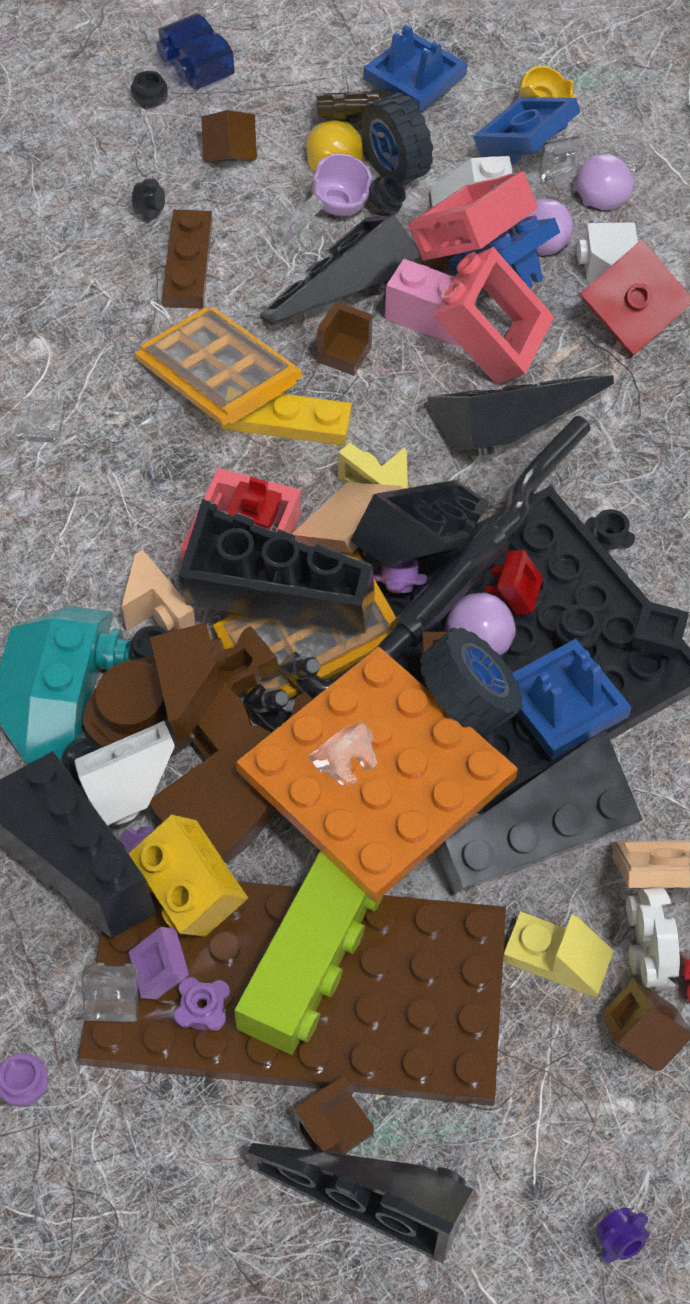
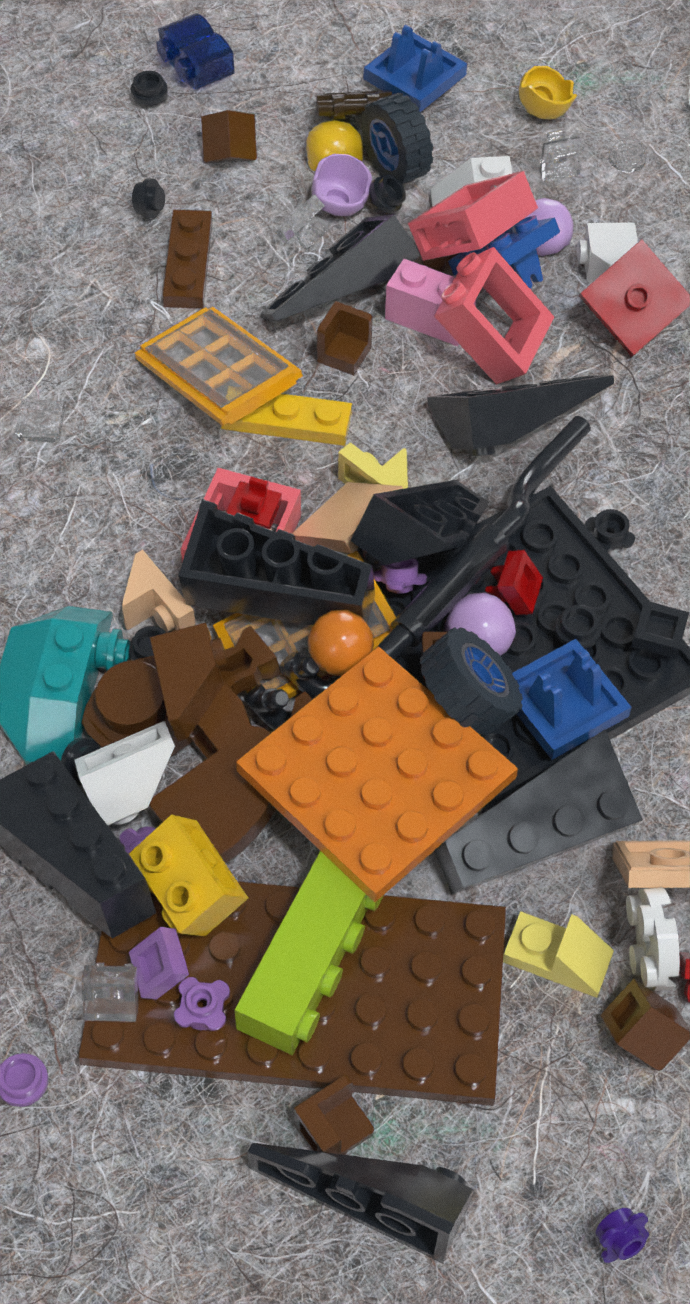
(339, 641): none -> orange piece
(348, 743): clear tile -> none
(525, 126): blue plate -> none
(604, 182): lavender hair -> none

